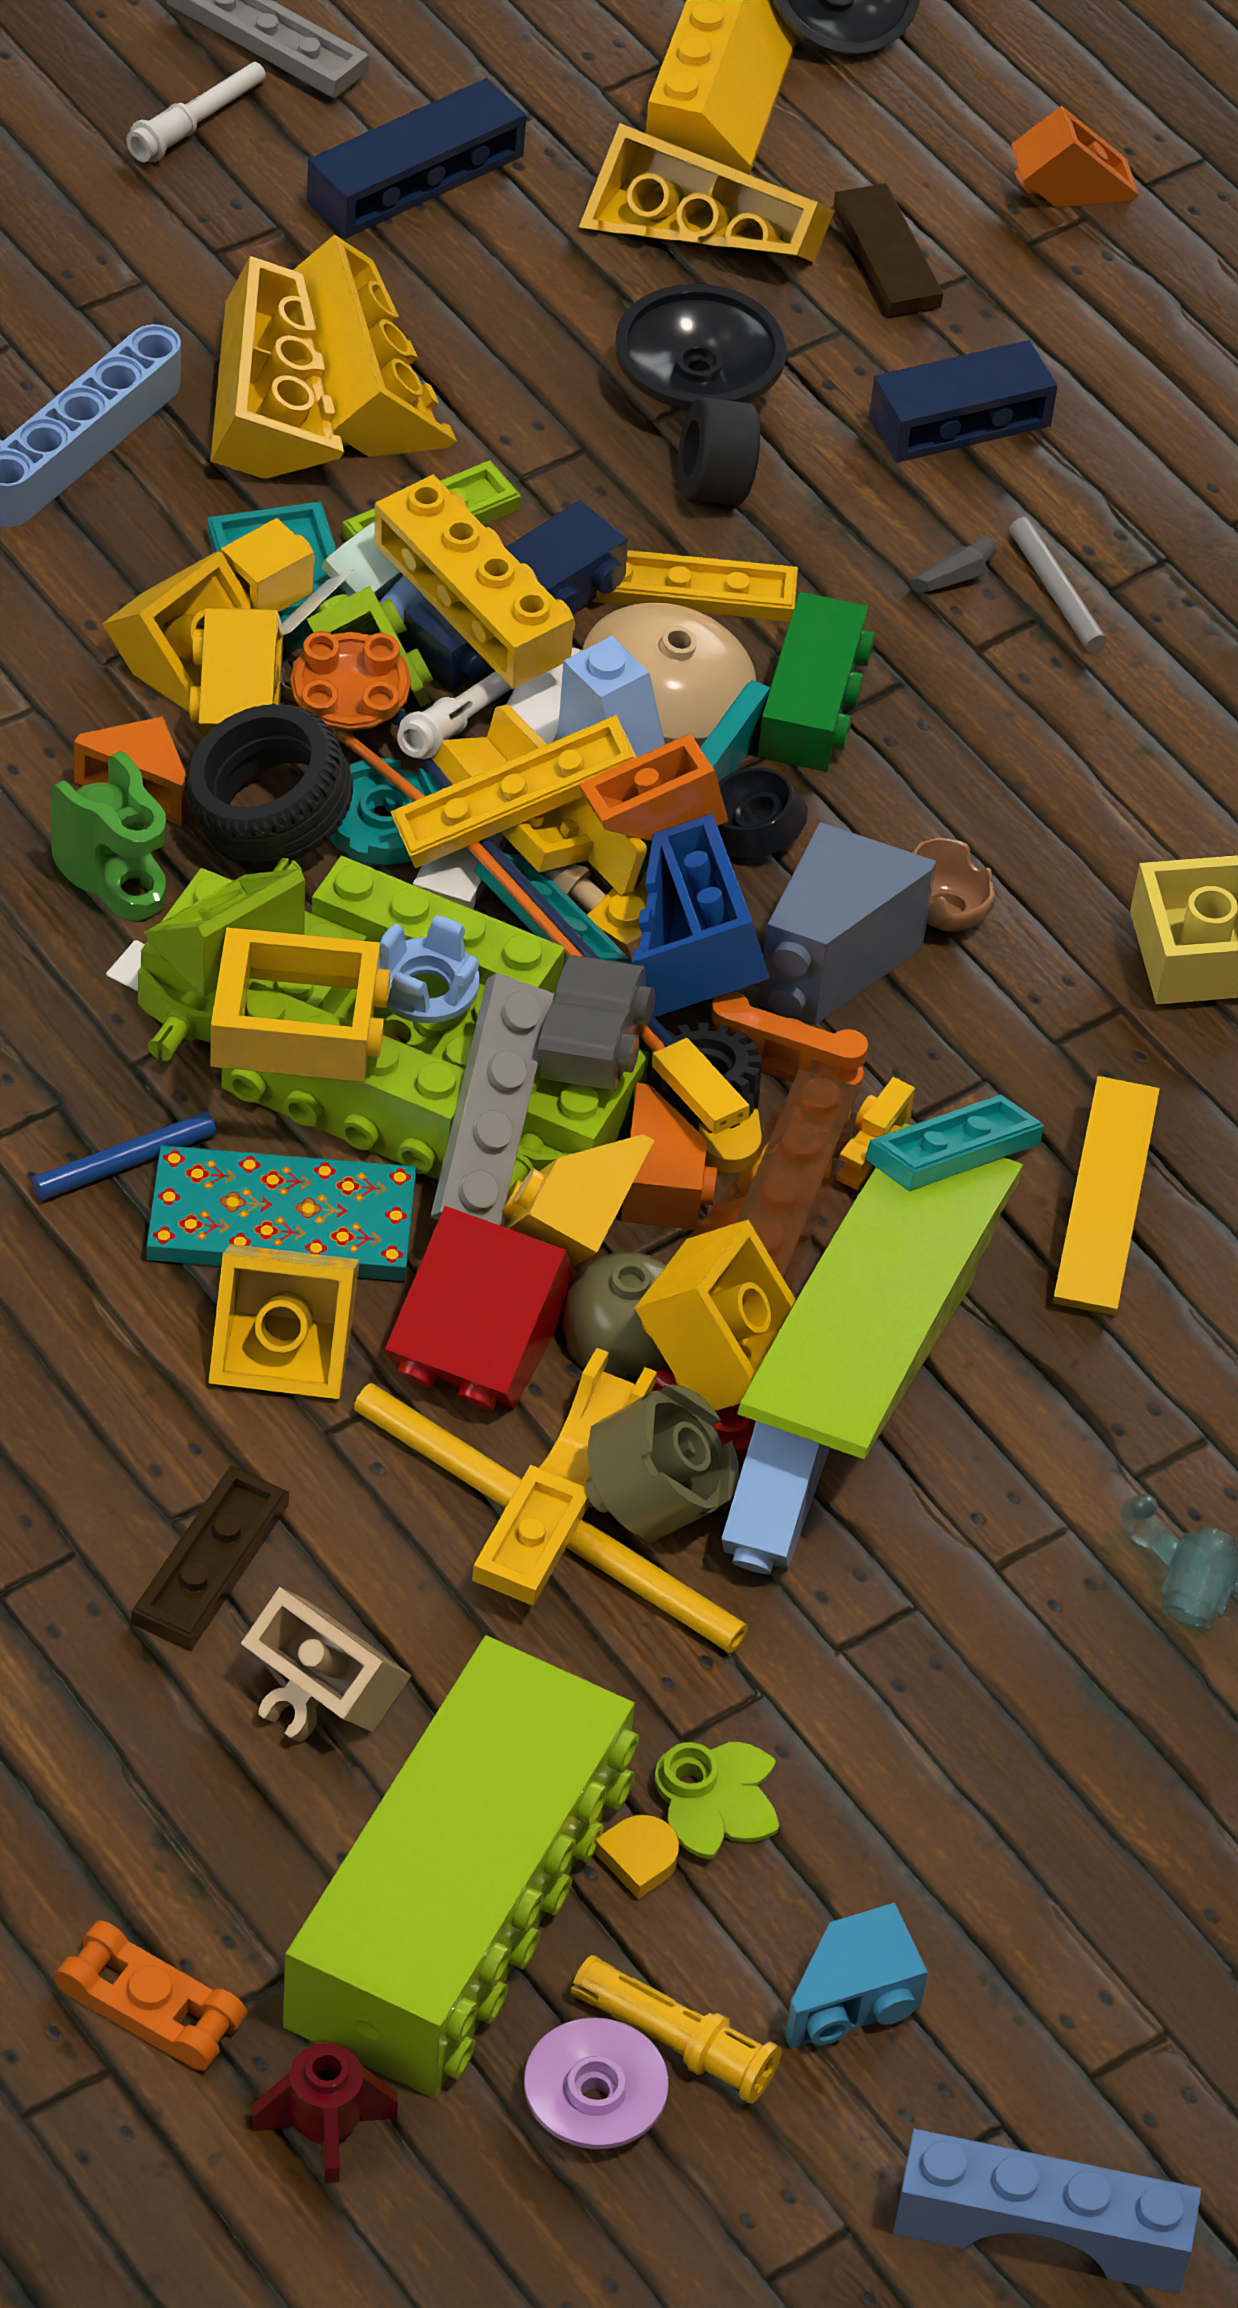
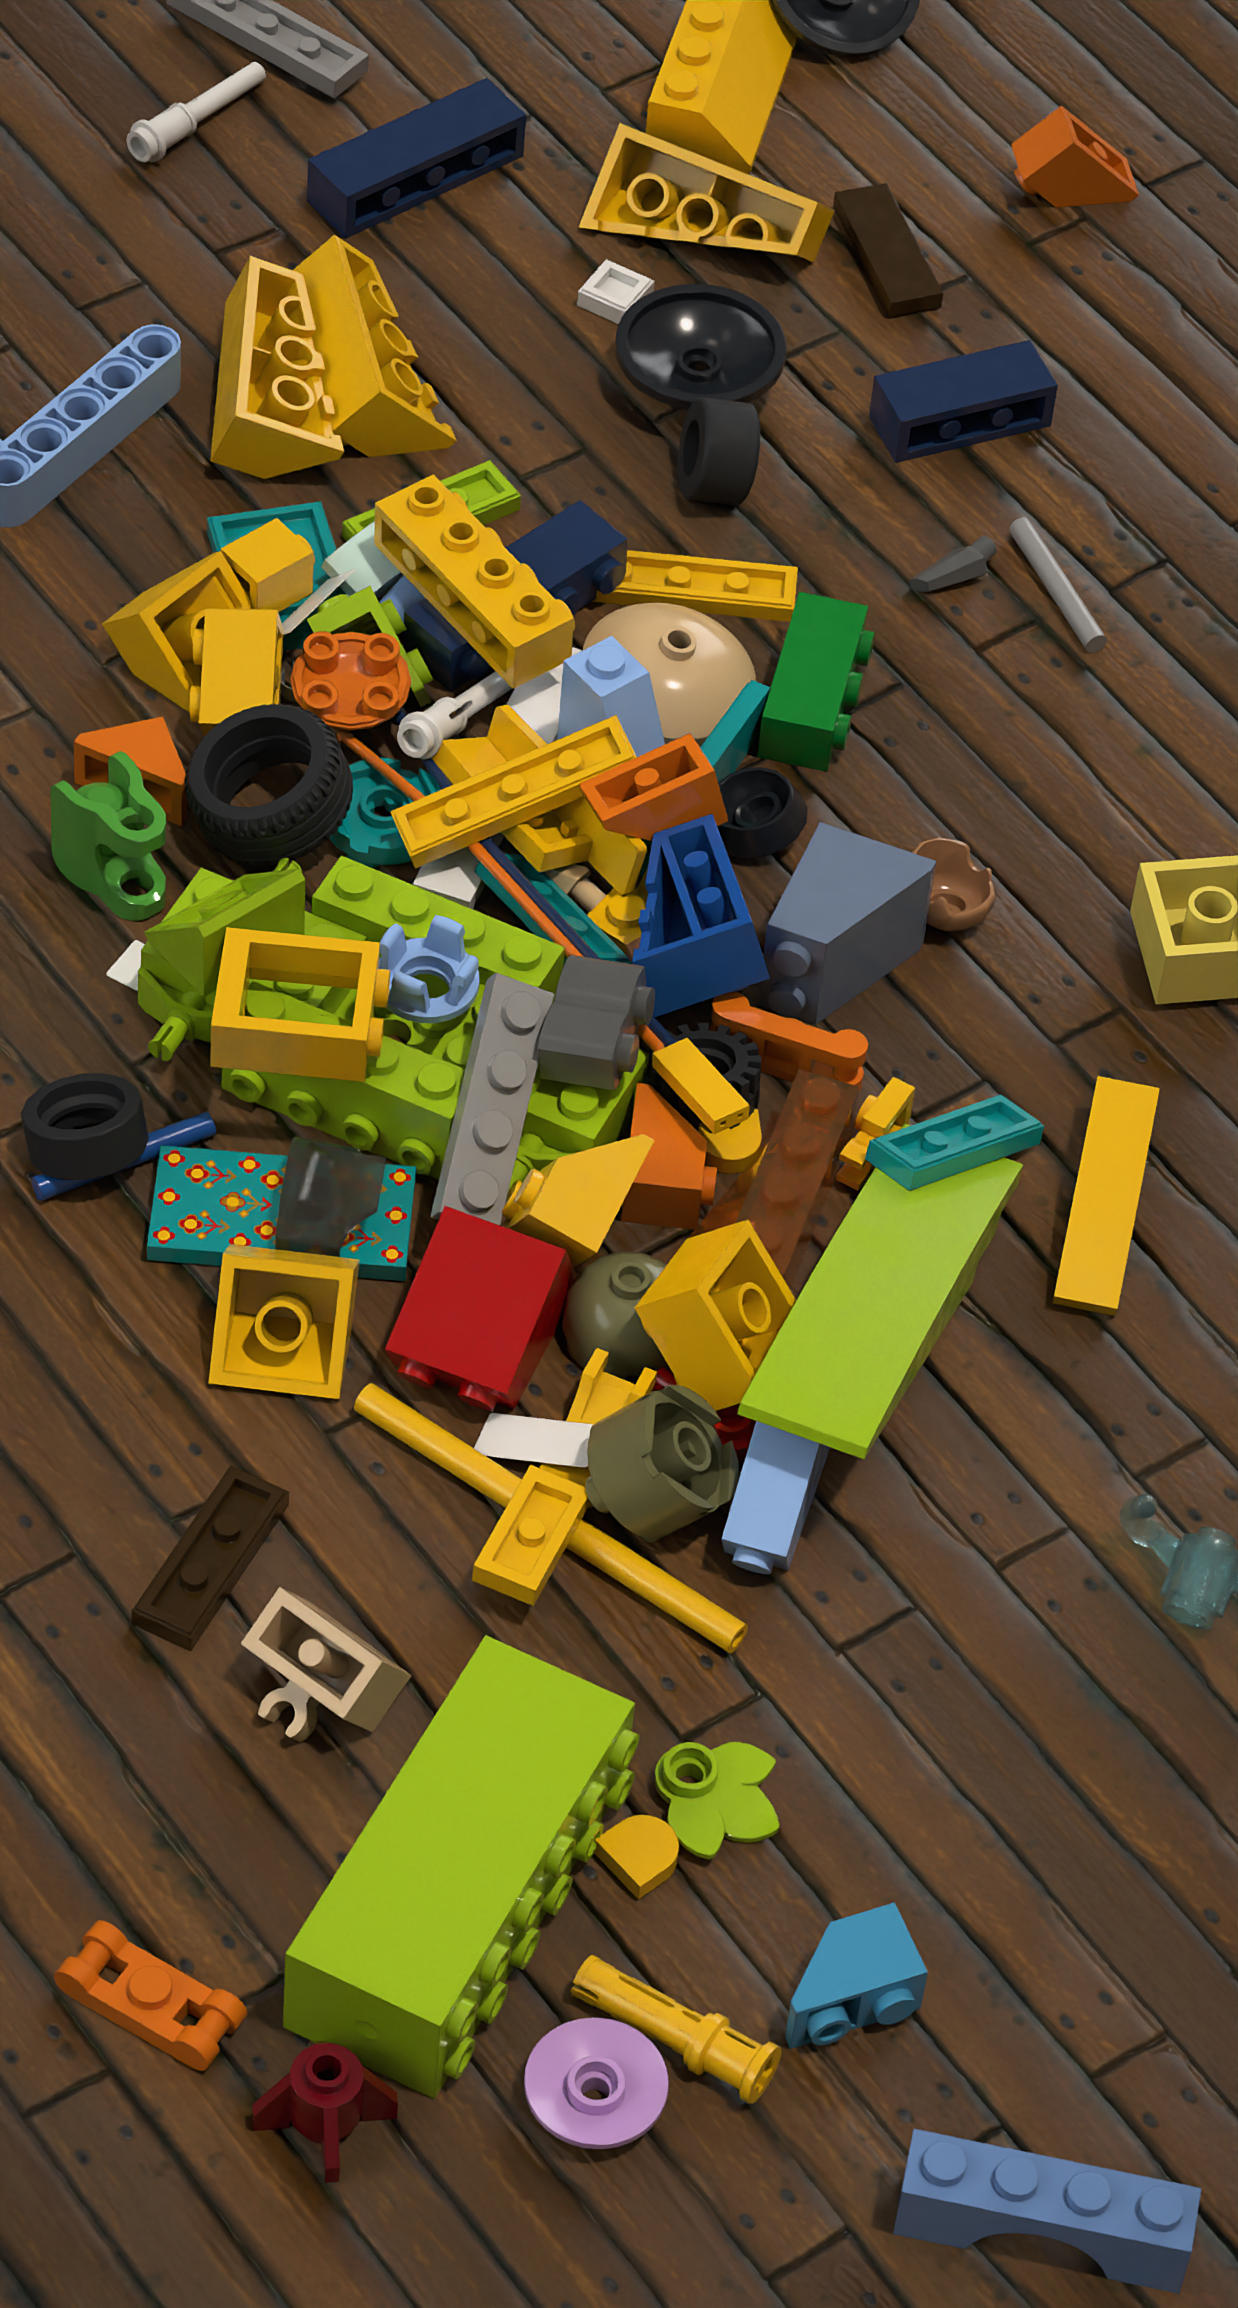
(91, 1150): none -> black tyre
(325, 1195): none -> clear smoke slope
(535, 1440): none -> white sticker
(613, 291): none -> white tile

